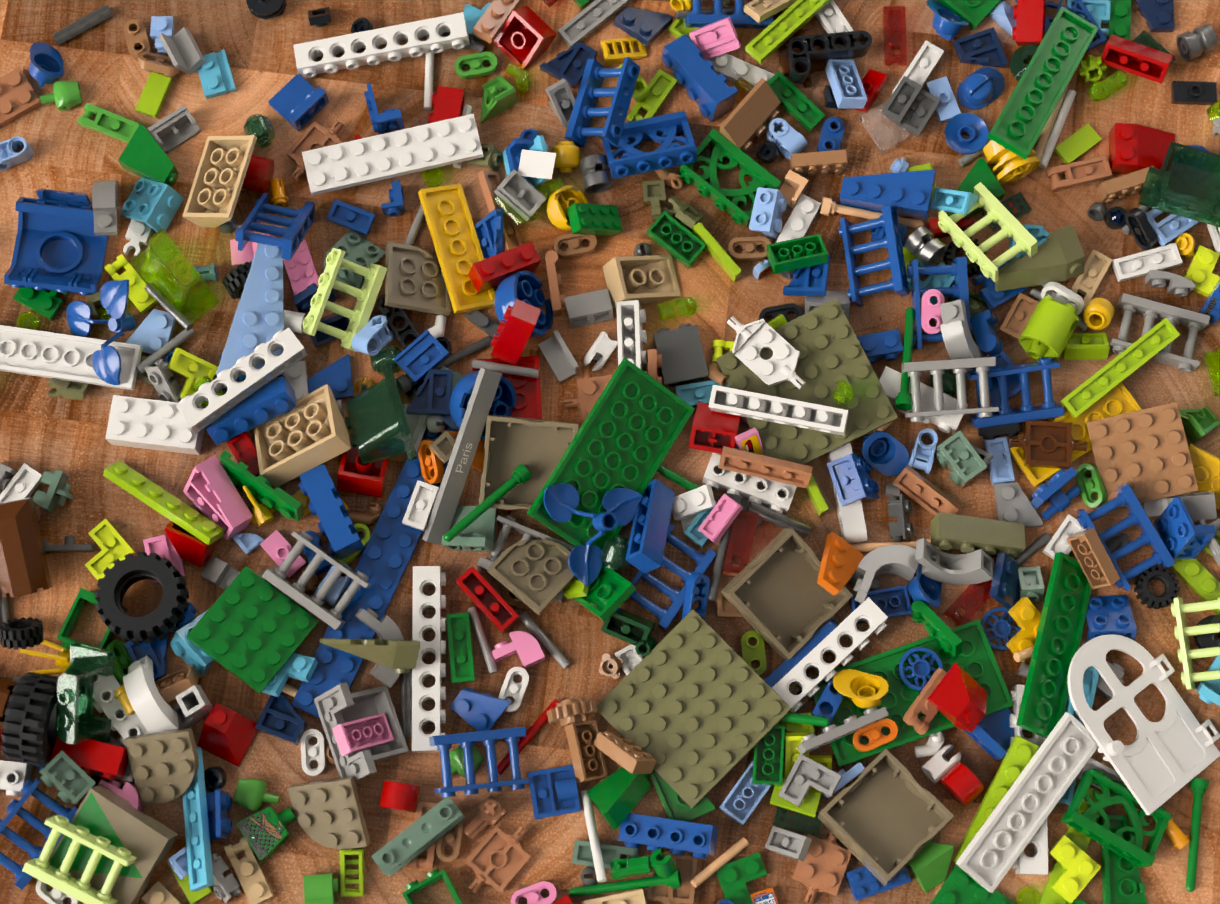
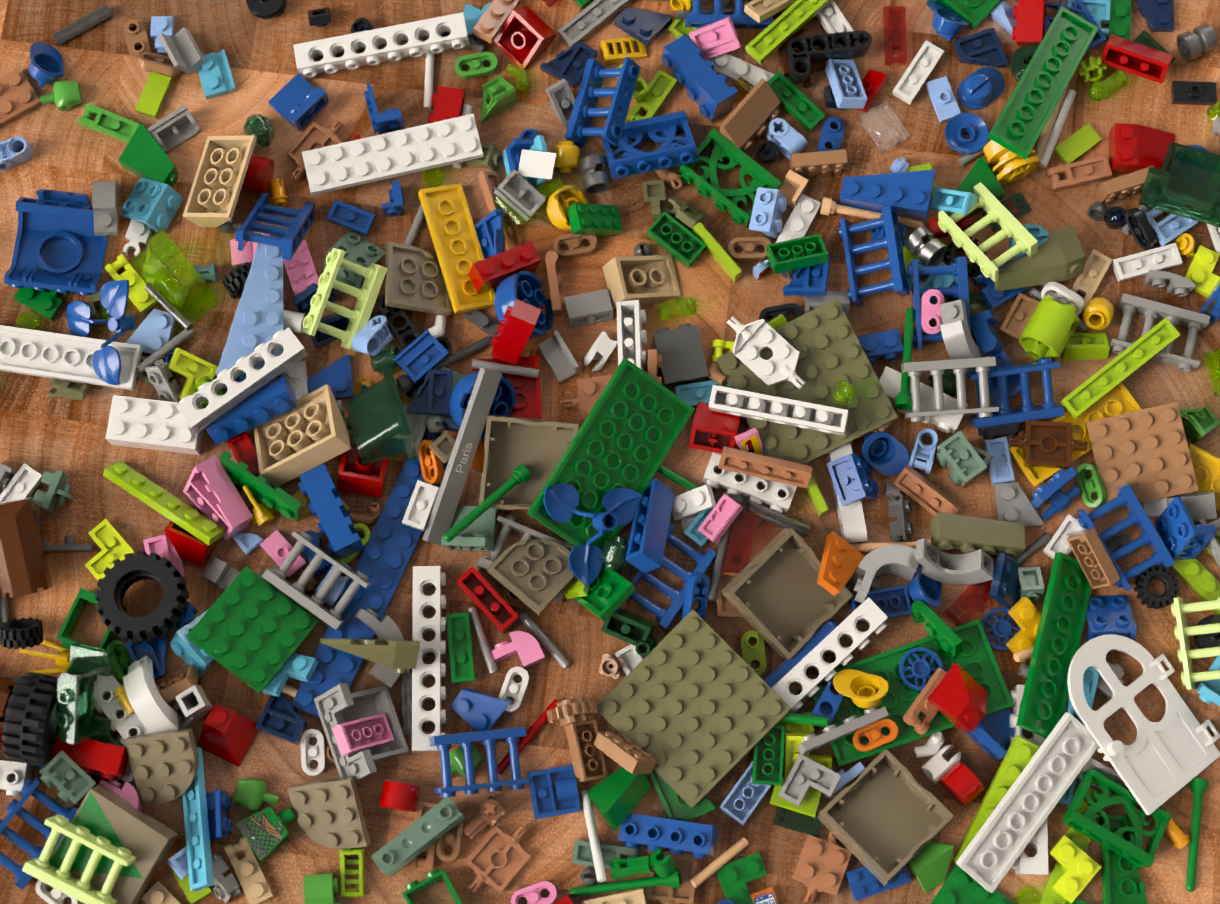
(215, 778): black tile -> none
(788, 844): light grey slope -> none
(911, 106): dark grey slope -> none

